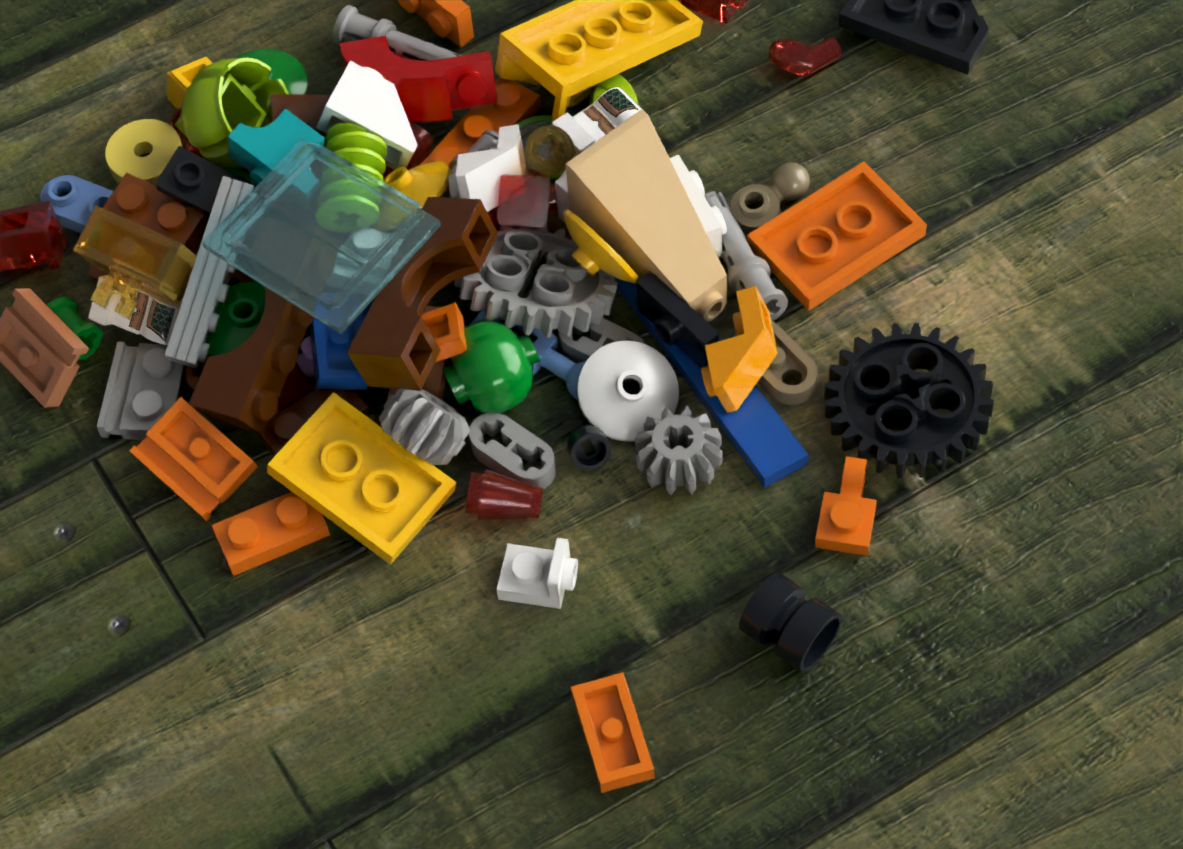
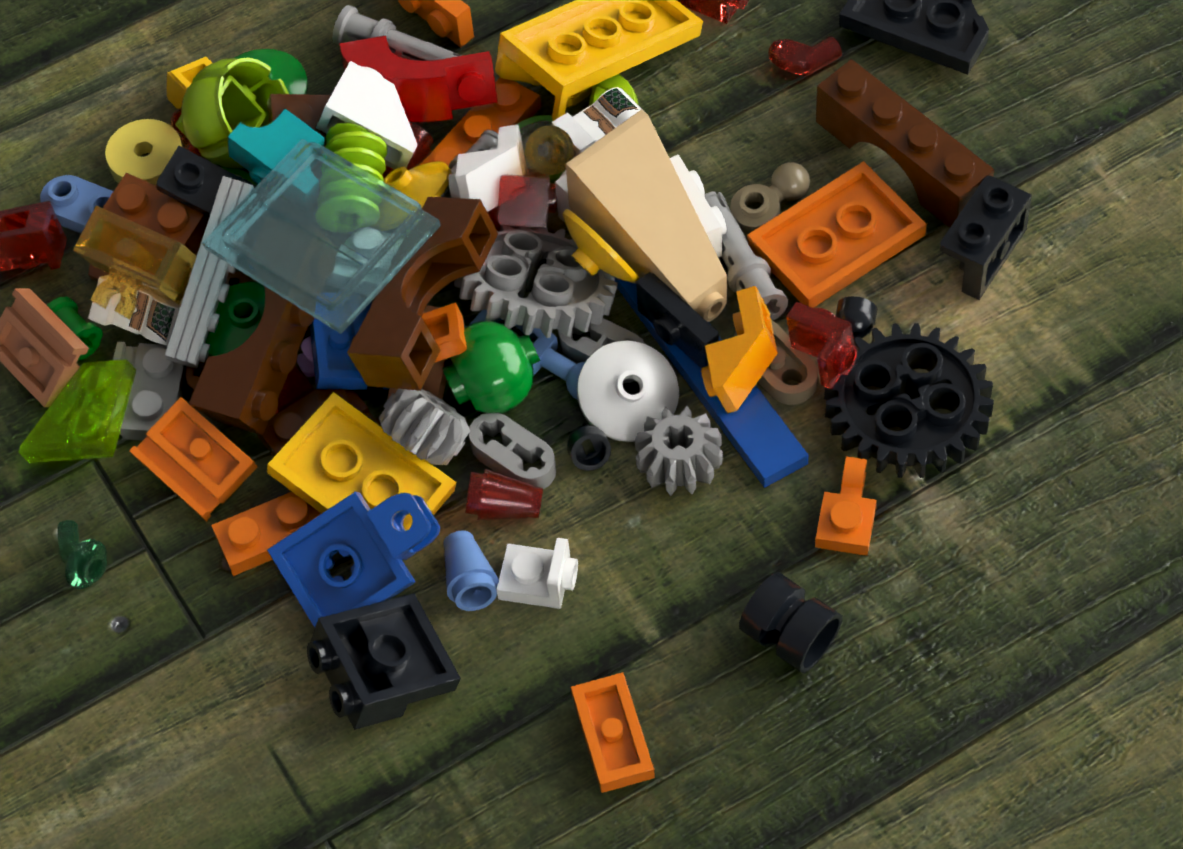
(83, 561): none -> clear green plate
(84, 416): none -> clear neon green wing
(372, 539): none -> blue plate
(380, 660): none -> black plate
(468, 573): none -> medium blue cone
(824, 337): none -> clear red bracket
(859, 312): none -> black hinge
(863, 109): none -> reddish brown arch
(987, 232): none -> black bracket

